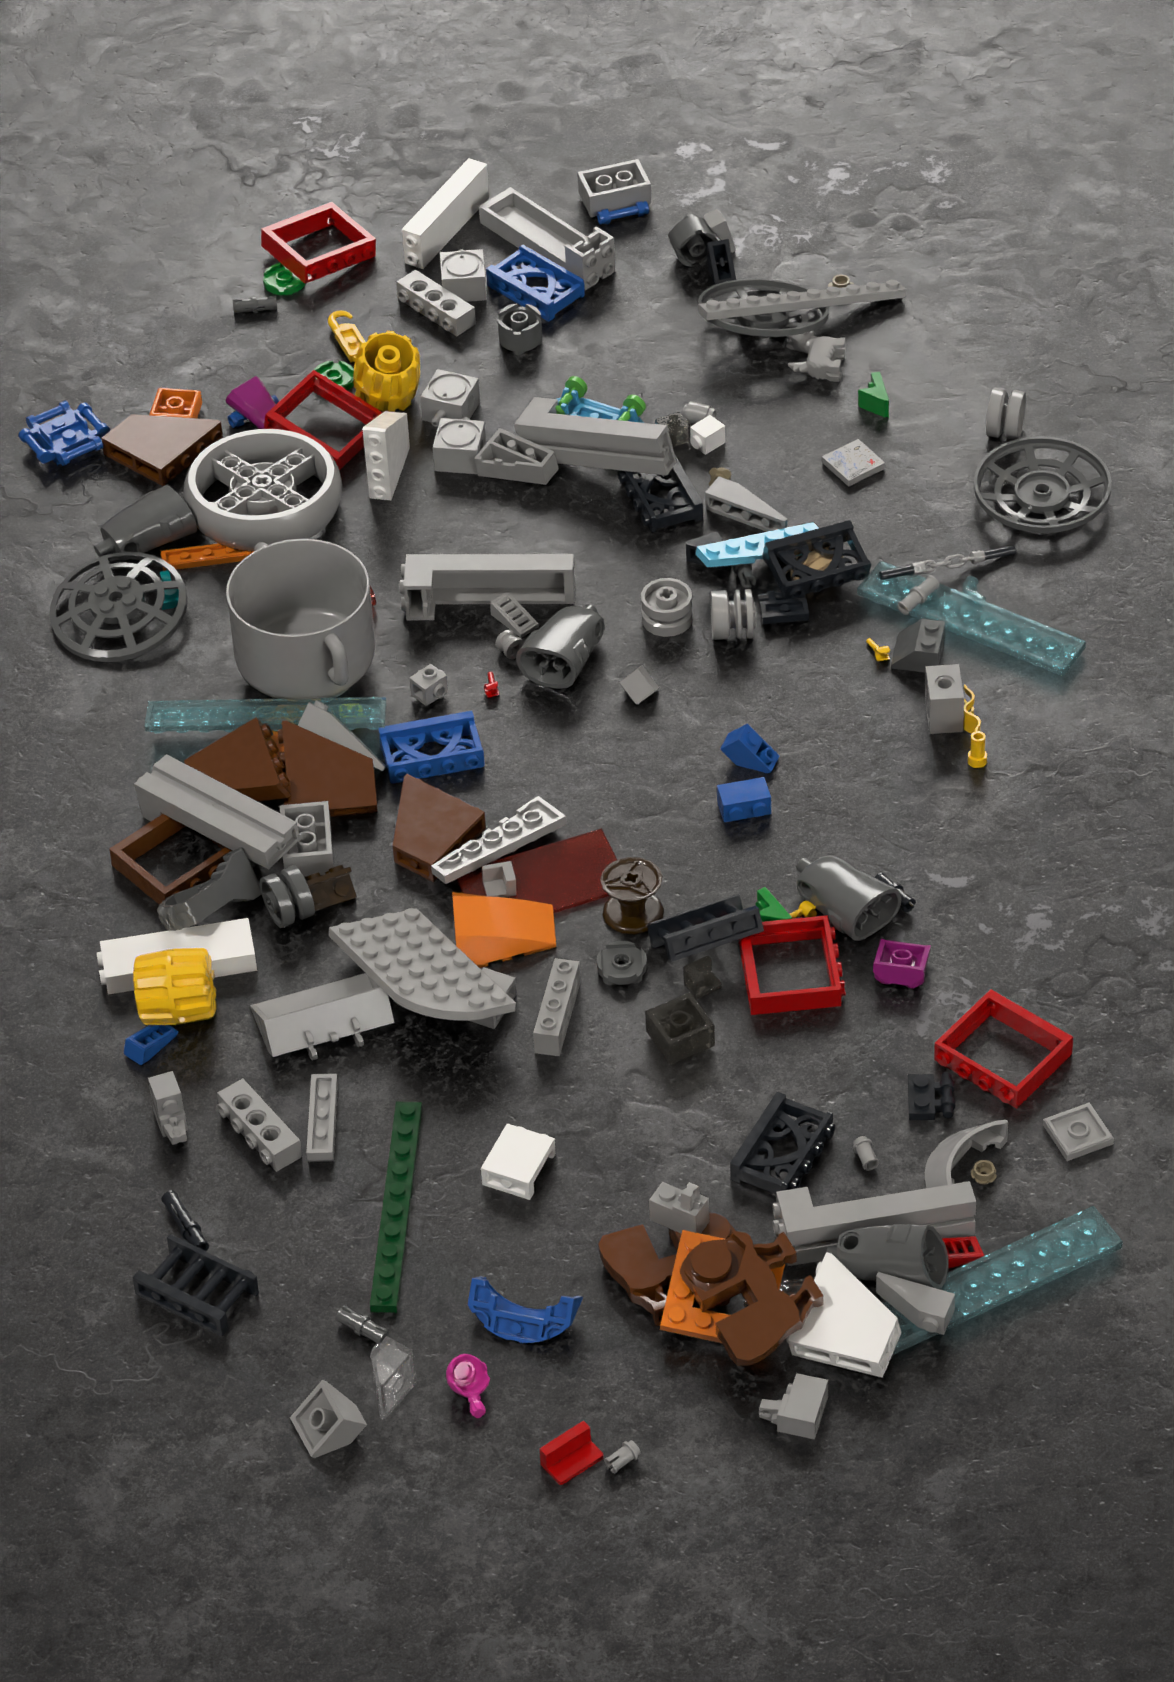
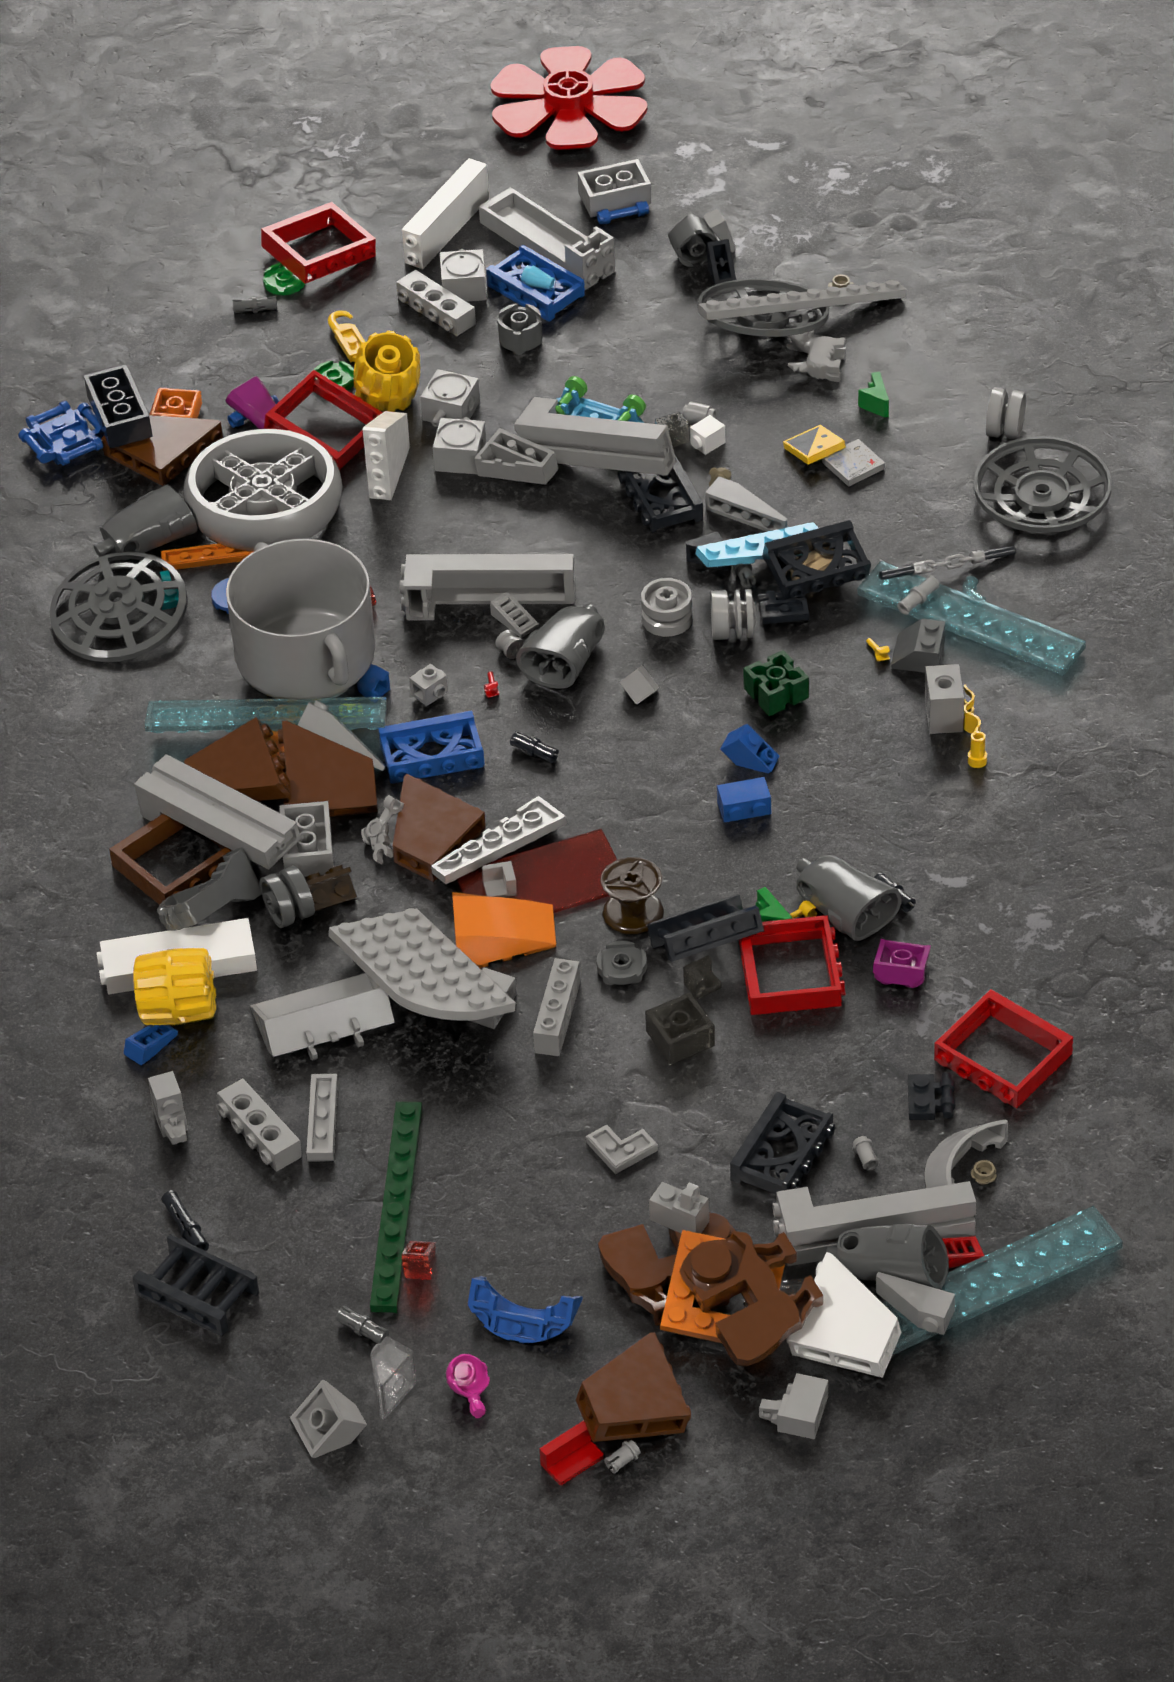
(118, 406): none -> black brick
(219, 596): none -> tile
(374, 682): none -> blue brick
(377, 830): none -> light grey piece
(418, 1259): none -> clear red slope
(517, 1160): white panel -> none
(534, 747): none -> black pin
(537, 278): none -> medium azure cone
(568, 96): none -> piece
(620, 1153): none -> light grey tile
(634, 1395): none -> reddish brown slope
(776, 682): none -> dark green brick
(814, 444): none -> yellow tile
(1078, 1131): light grey tile -> none

